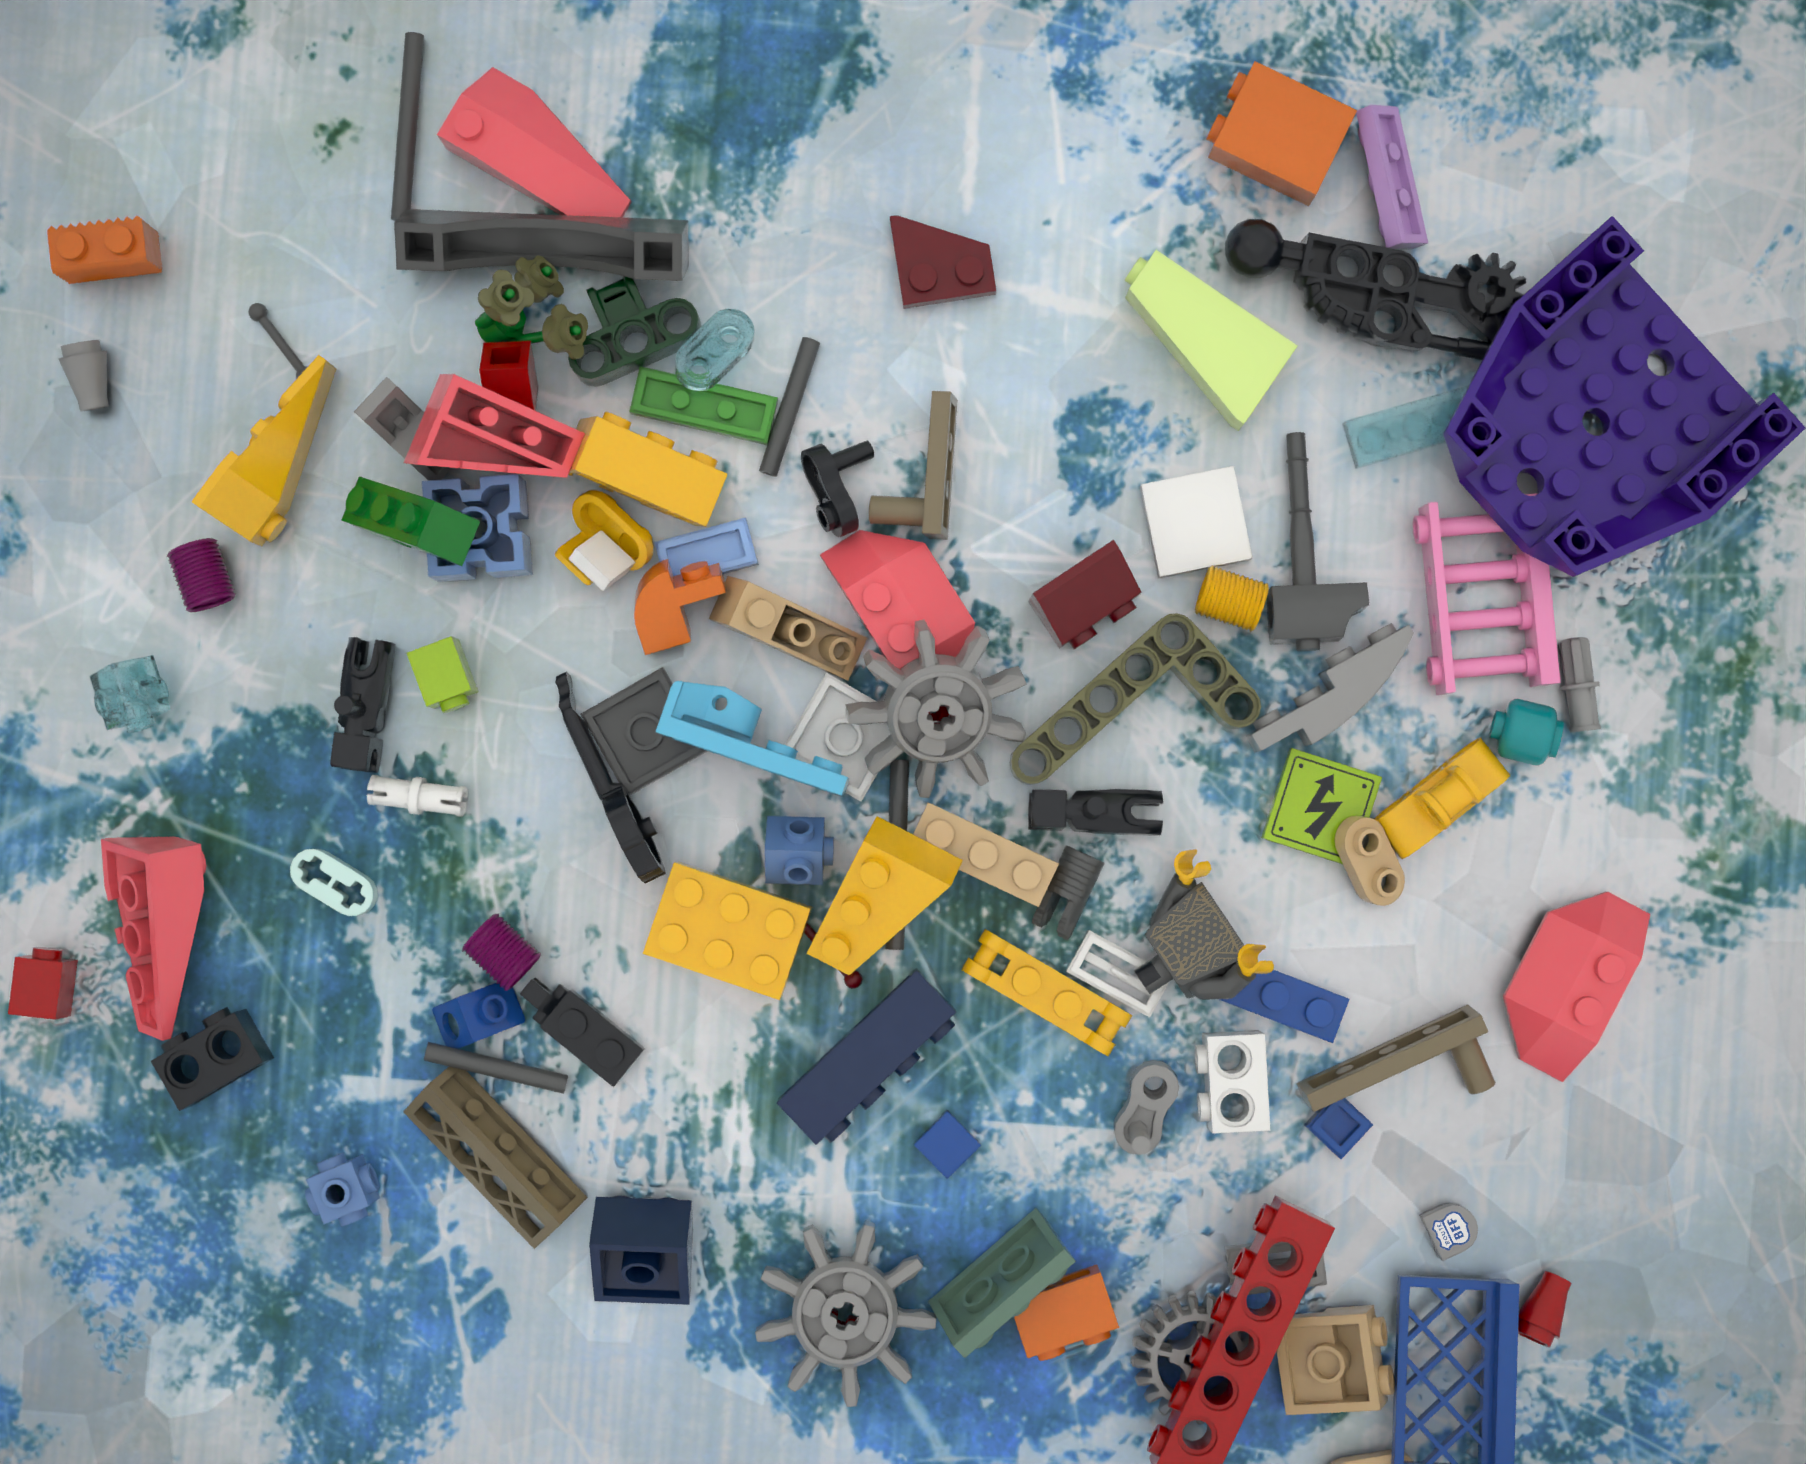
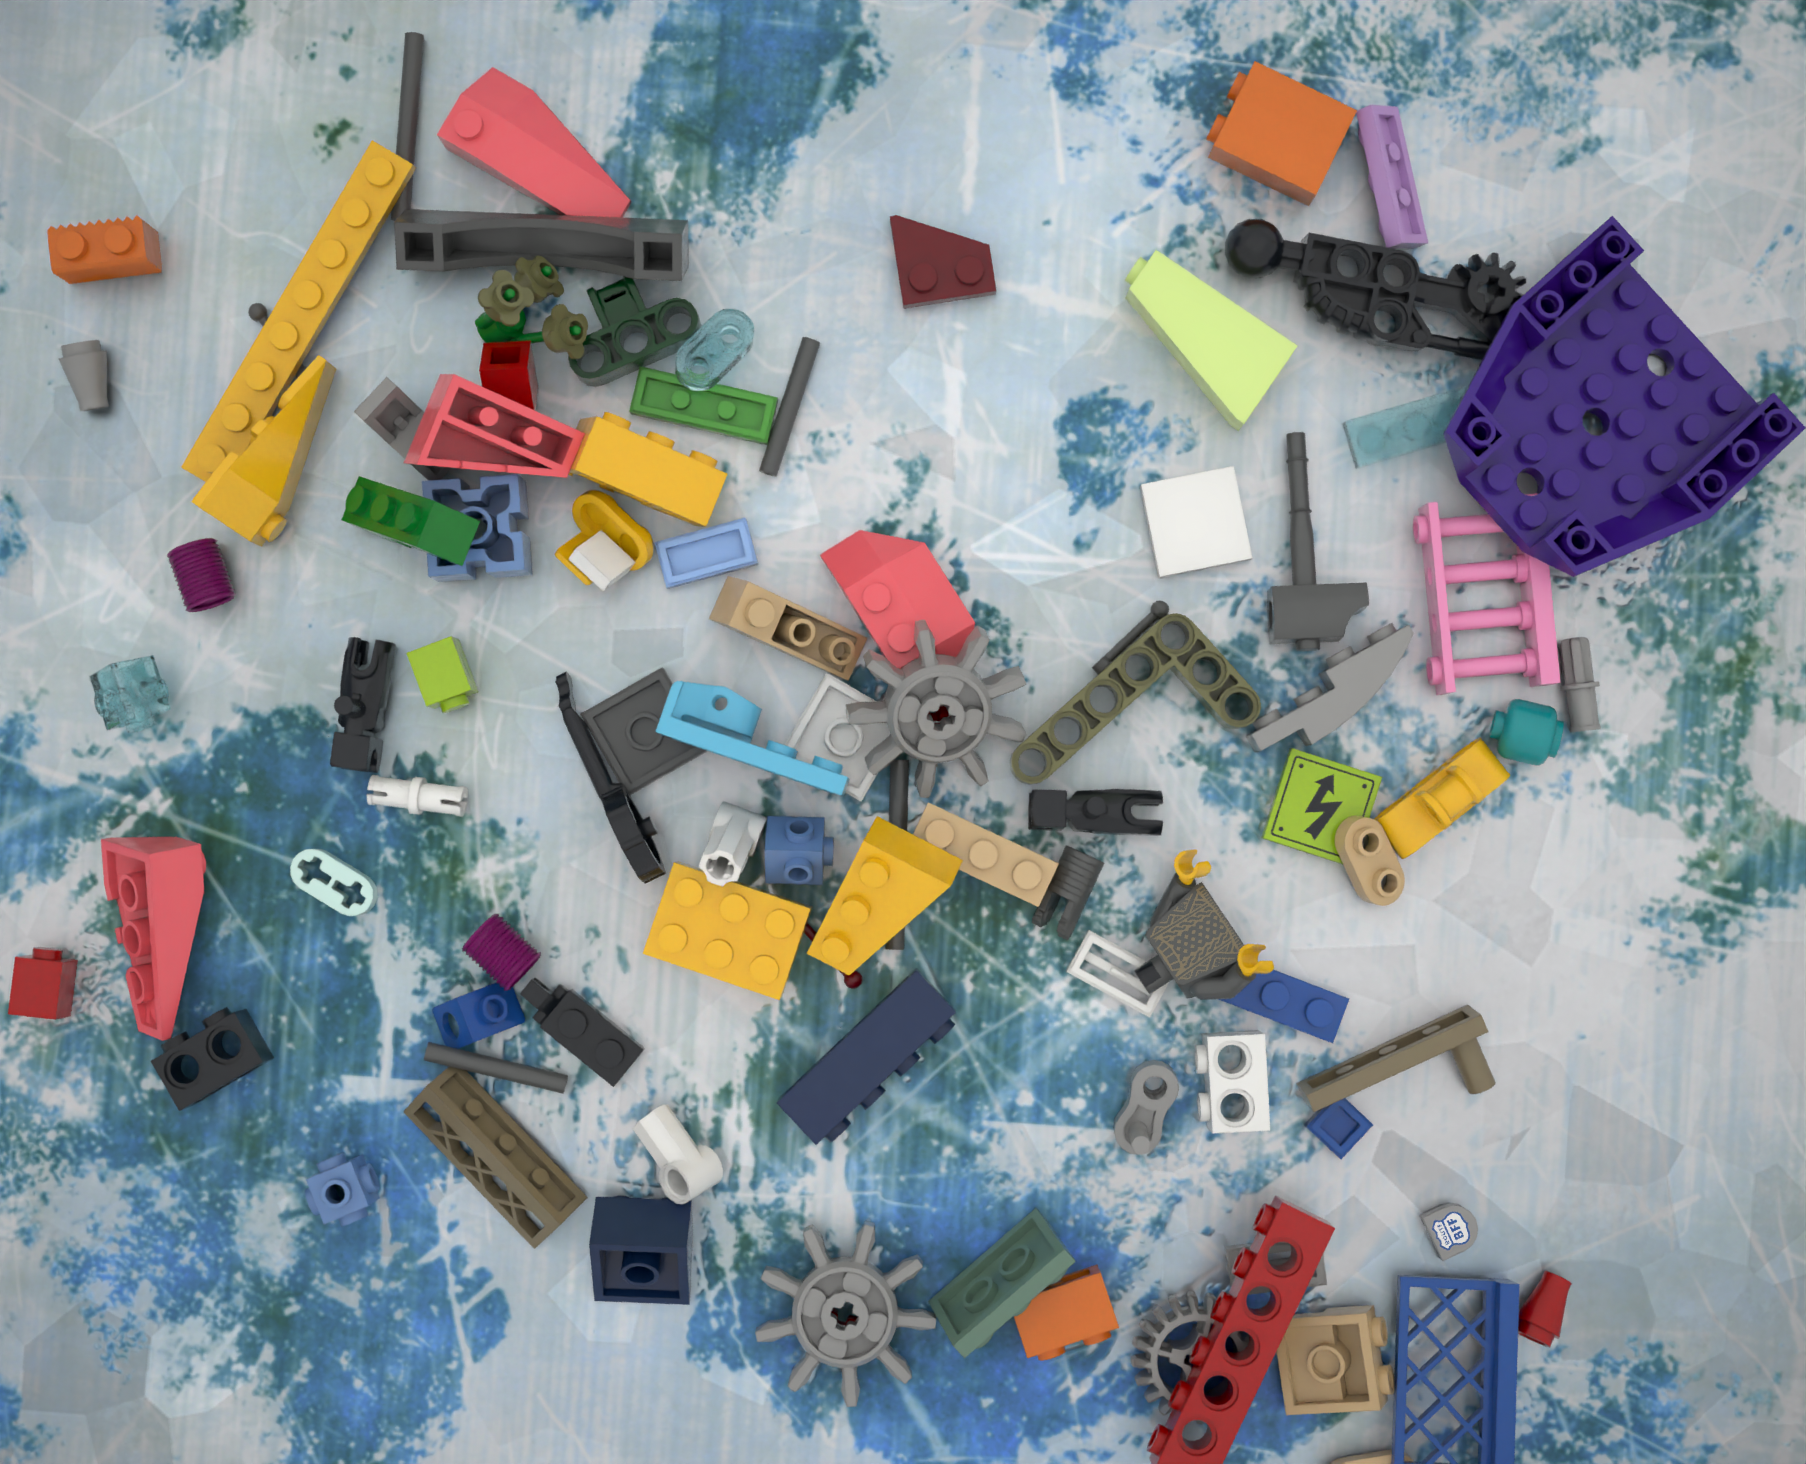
(303, 307): none -> yellow plate
(661, 598): orange brick -> none
(684, 1166): none -> white piece
(731, 842): none -> white piece
(821, 468): black piece -> none
(934, 509): dark tan piece -> none
(947, 1144): blue tile -> none
(1046, 992): yellow plate -> none
(1086, 595): dark red slope -> none
(1158, 610): none -> dark grey hinge
(1231, 598): yellow piece -> none
(1573, 980): coral wedge -> none

